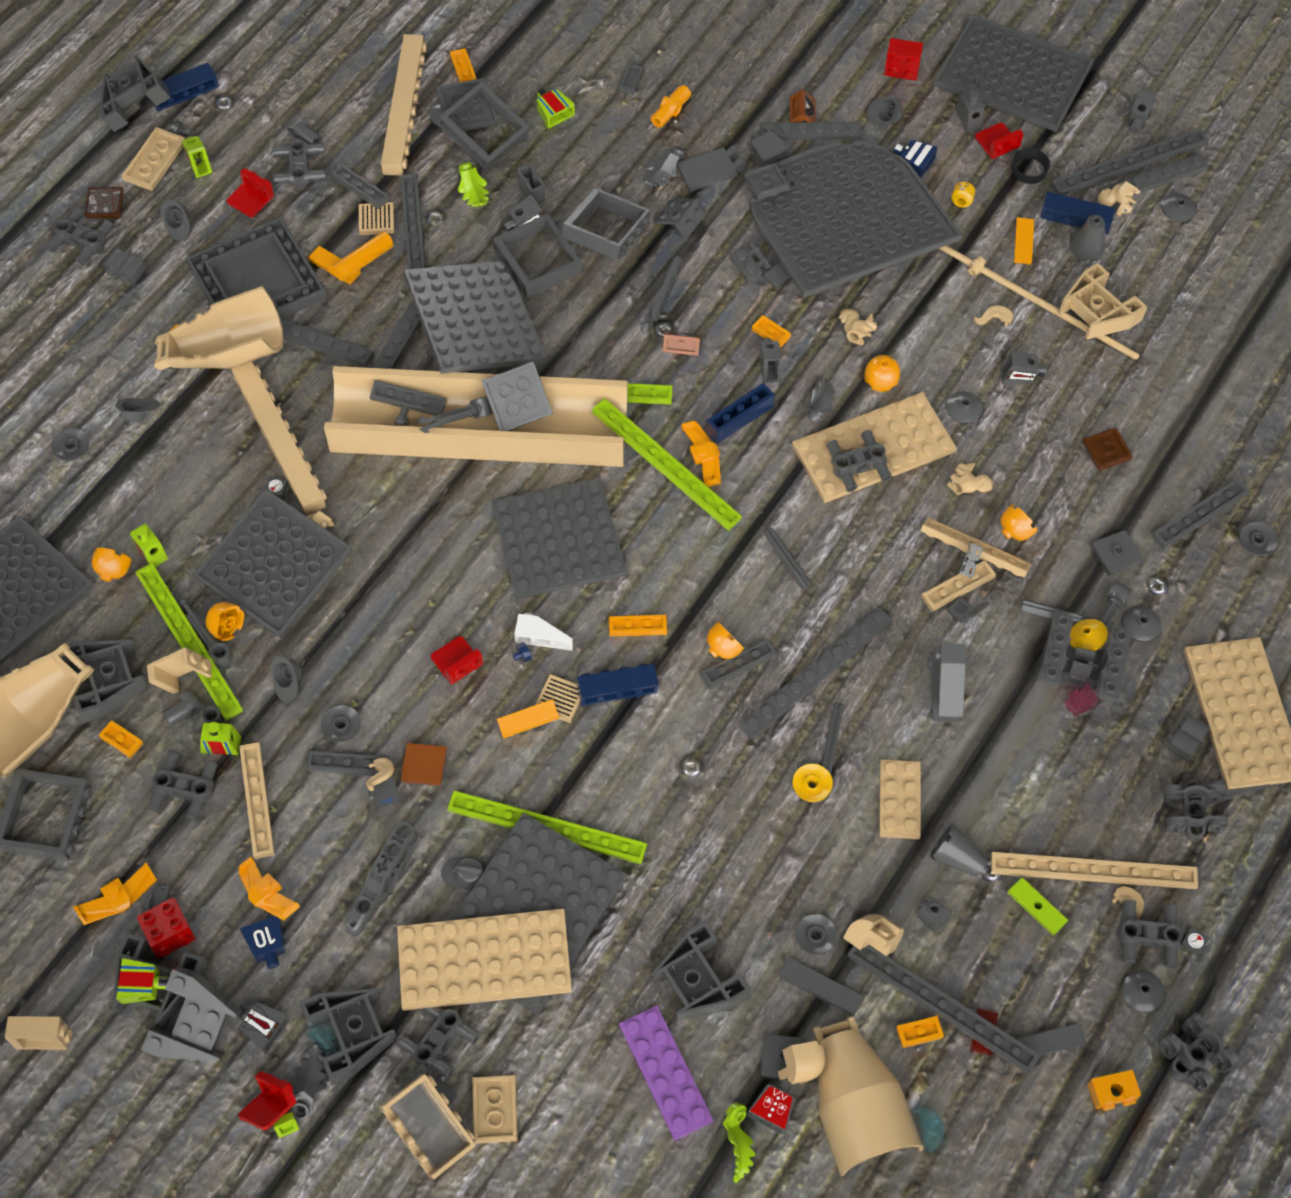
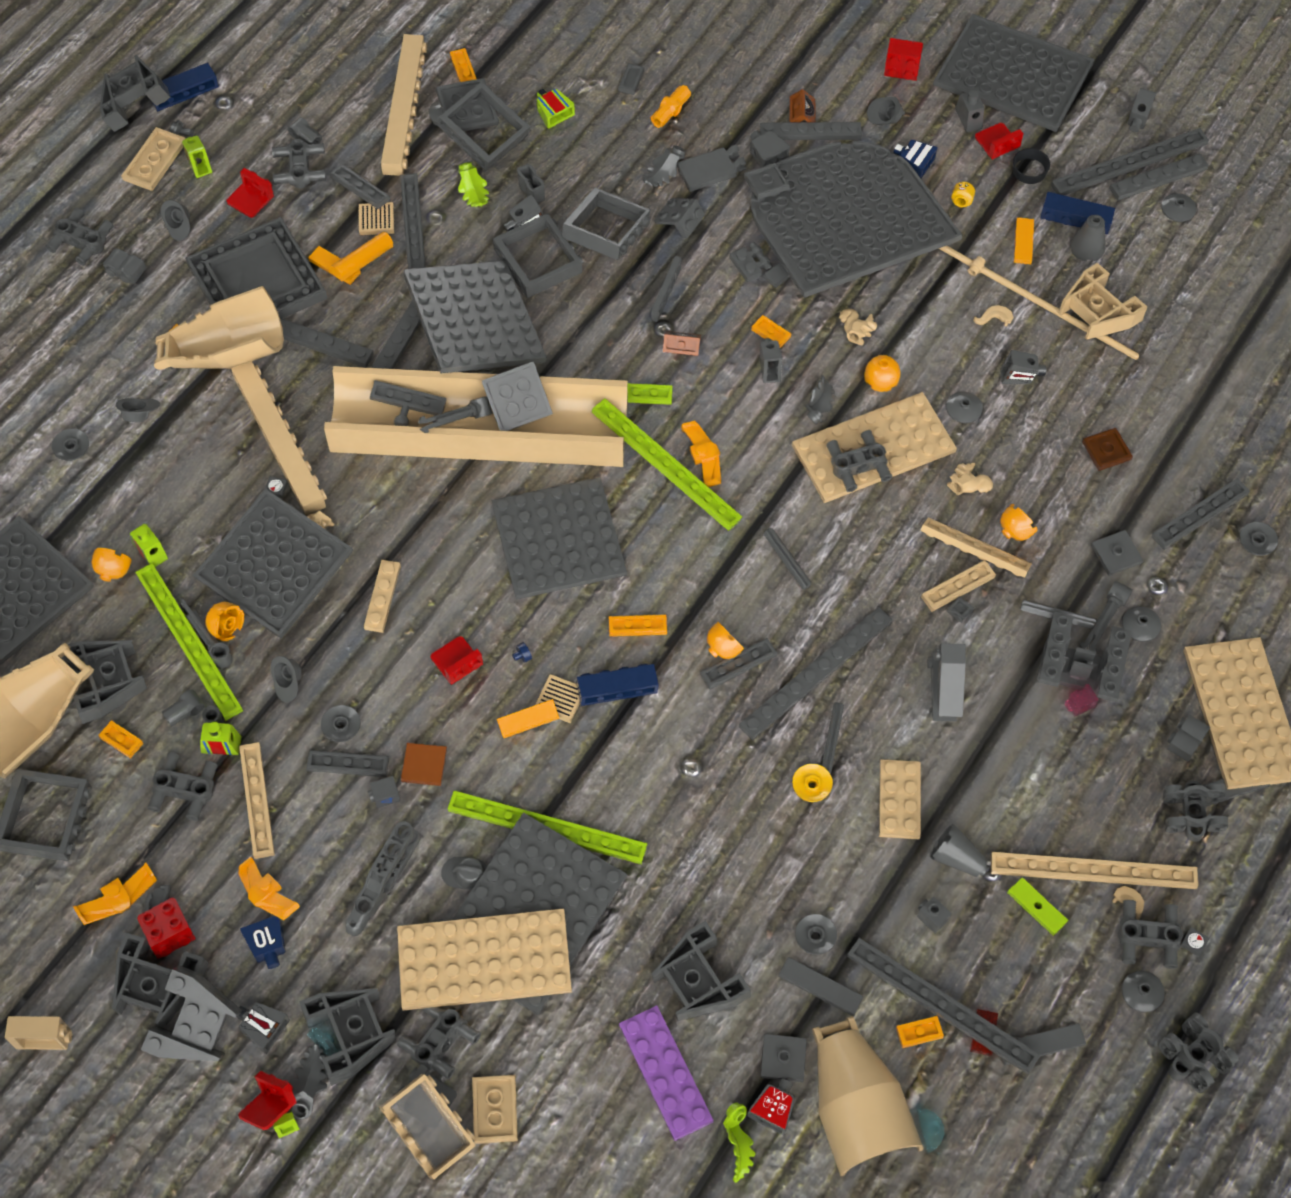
(104, 202): tile -> none
(139, 982): torso -> none
(165, 671): tan panel -> none
(382, 596): none -> tan plate
(385, 770): tan piece -> none
(537, 632): white slope -> none
(740, 413): dark blue brick -> none
(803, 1062): tan brick -> none
(874, 931): tan brick -> none
(972, 556): piece -> none
(1090, 641): yellow dish -> none
(1120, 193): tan animal -> none
(1123, 1082): light orange brick -> none

